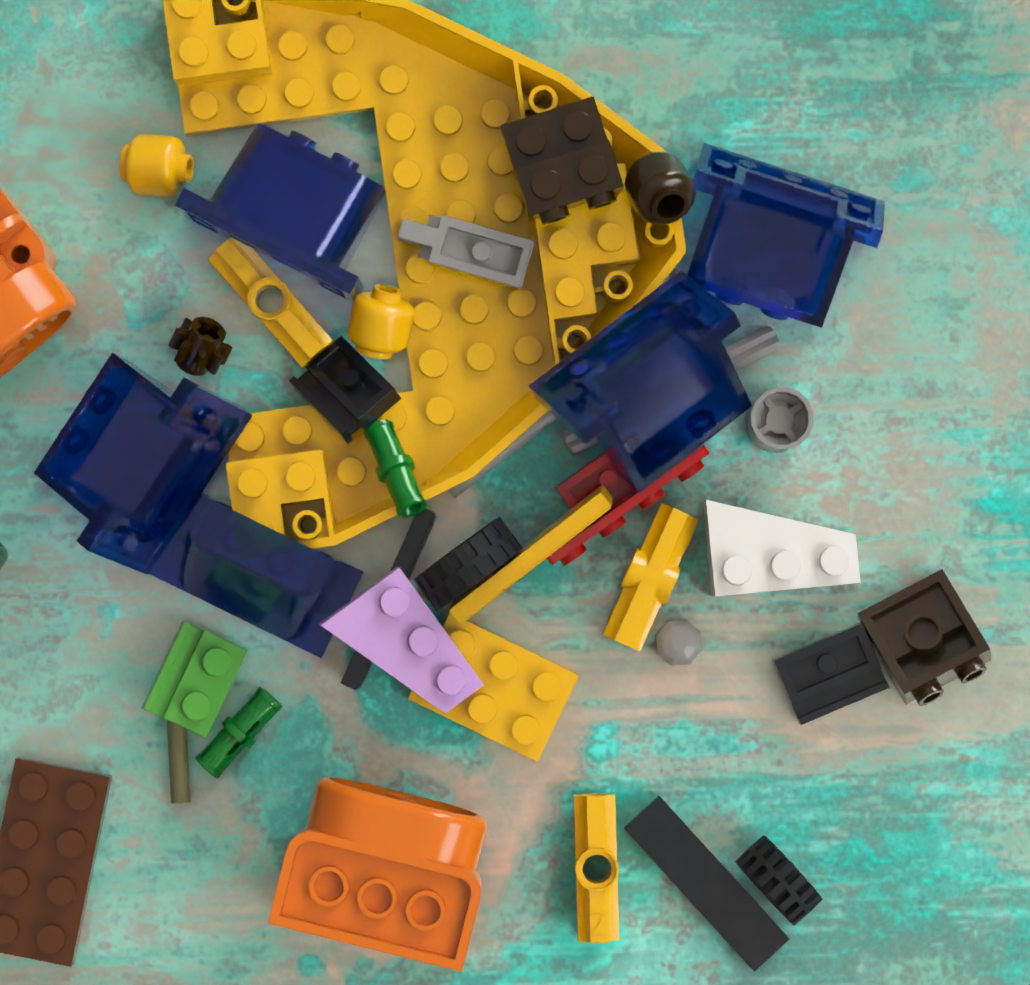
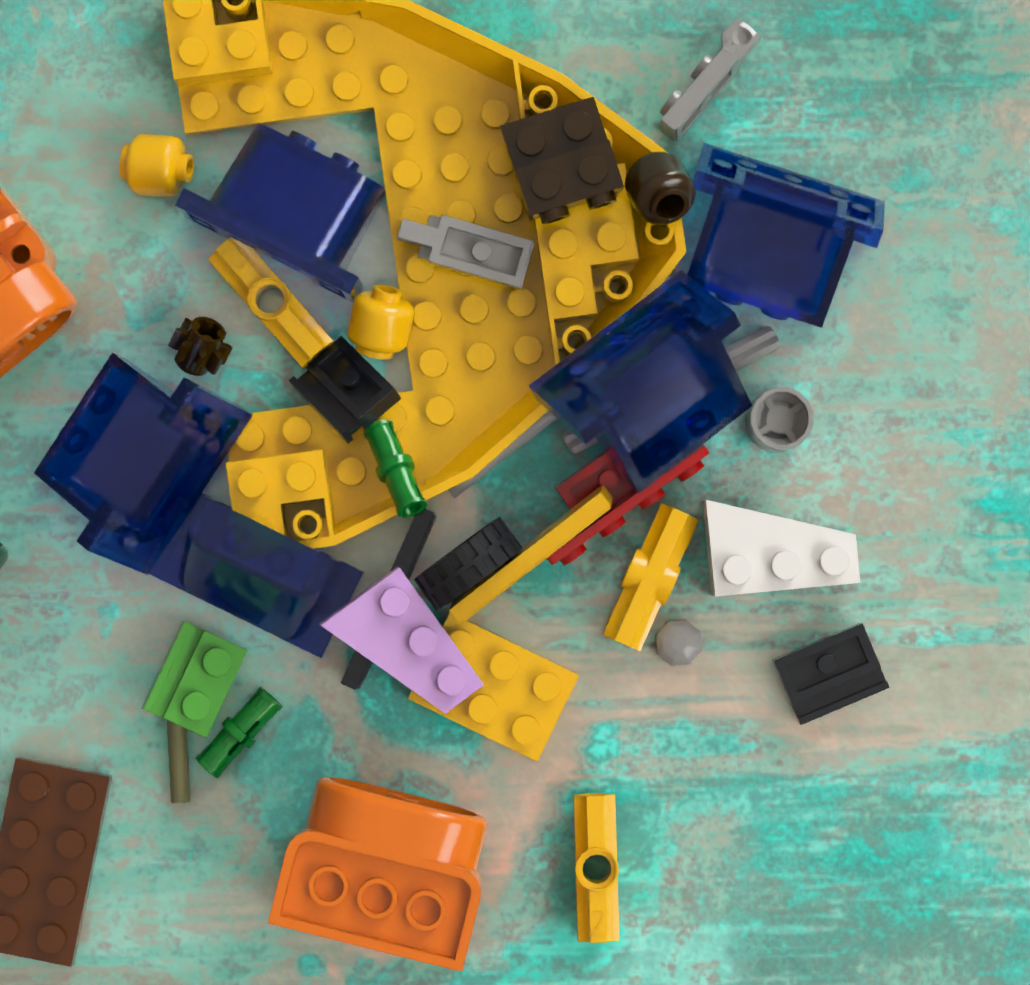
(706, 883): black tile -> none
(709, 79): none -> light grey hinge
(779, 880): black tyre -> none
(926, 639): dark brown plate -> none

